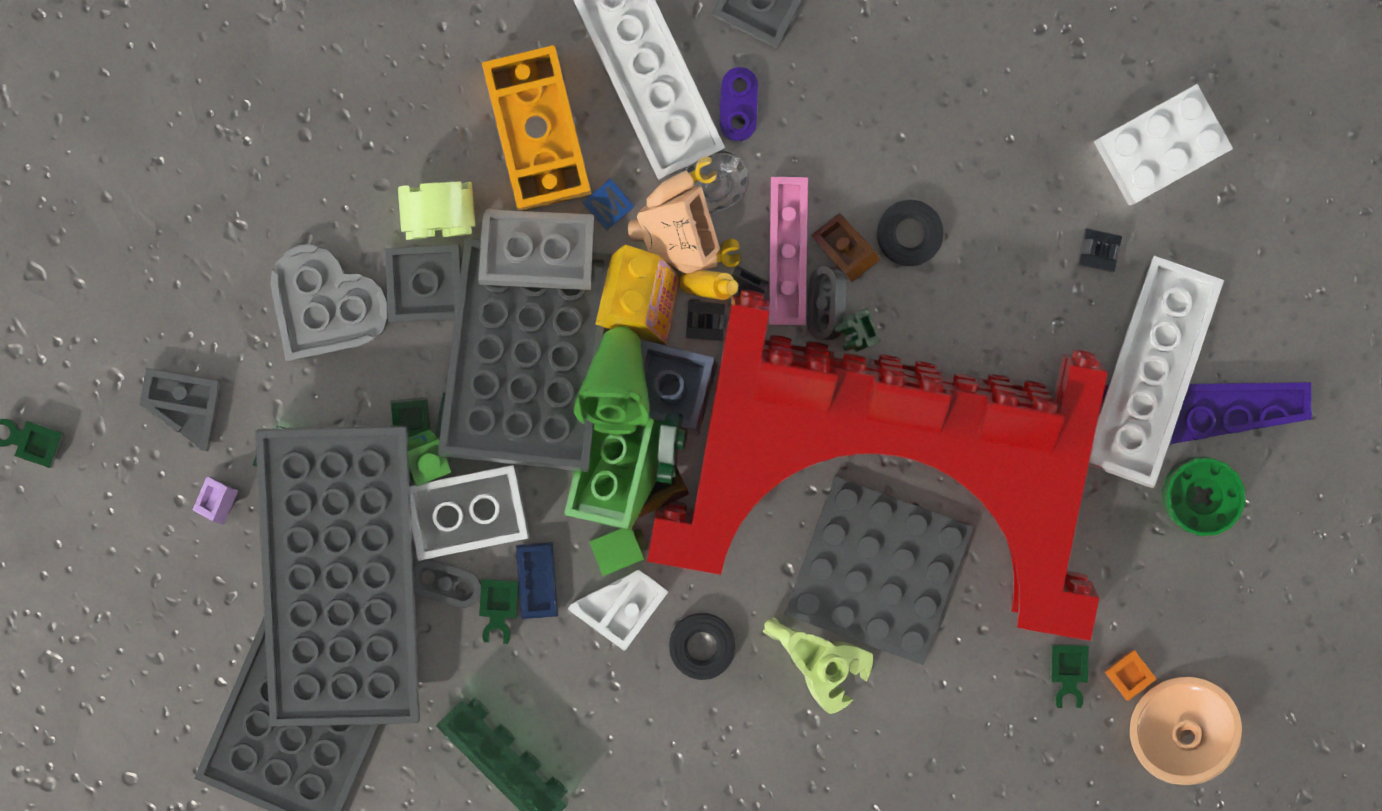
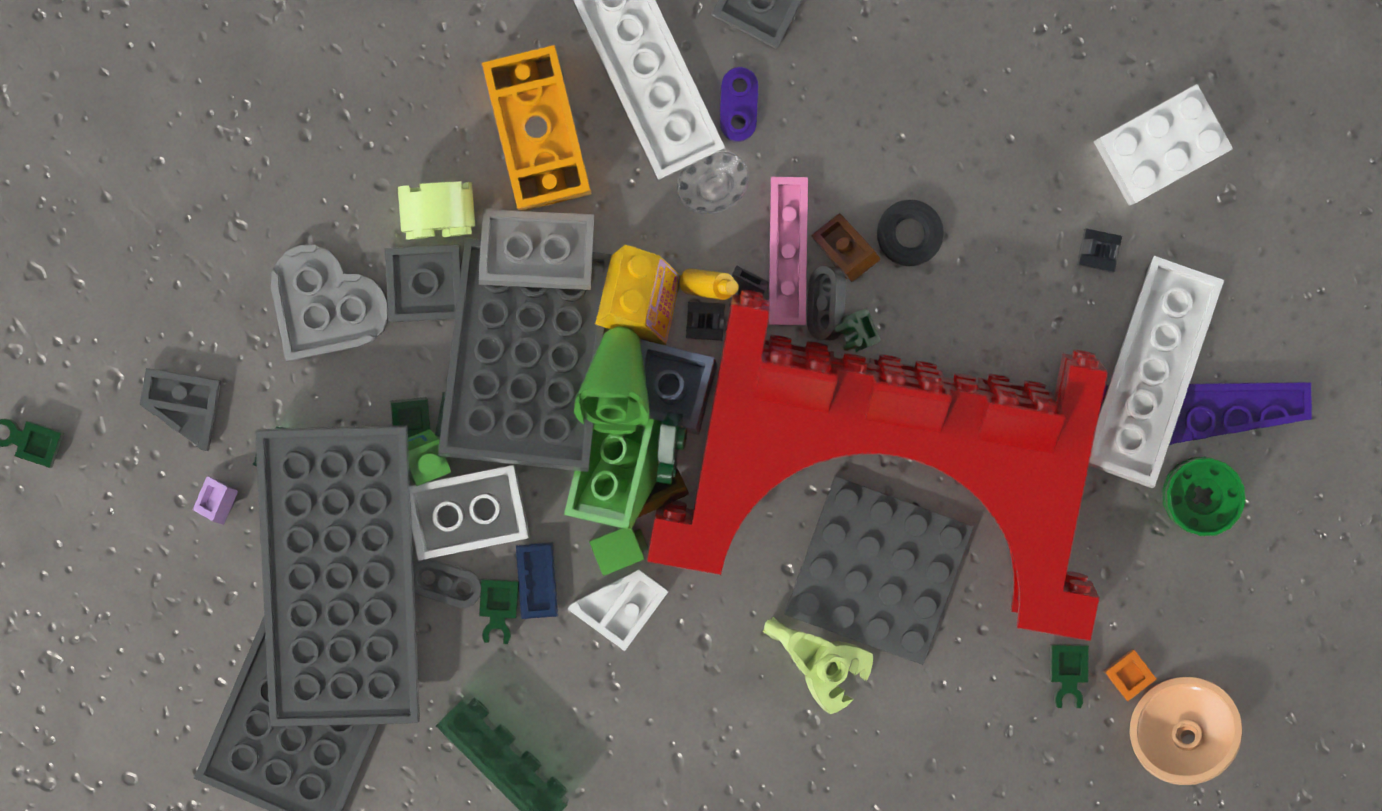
(608, 204): blue tile -> none
(680, 226): light nougat torso -> none
(702, 623): black tyre -> none

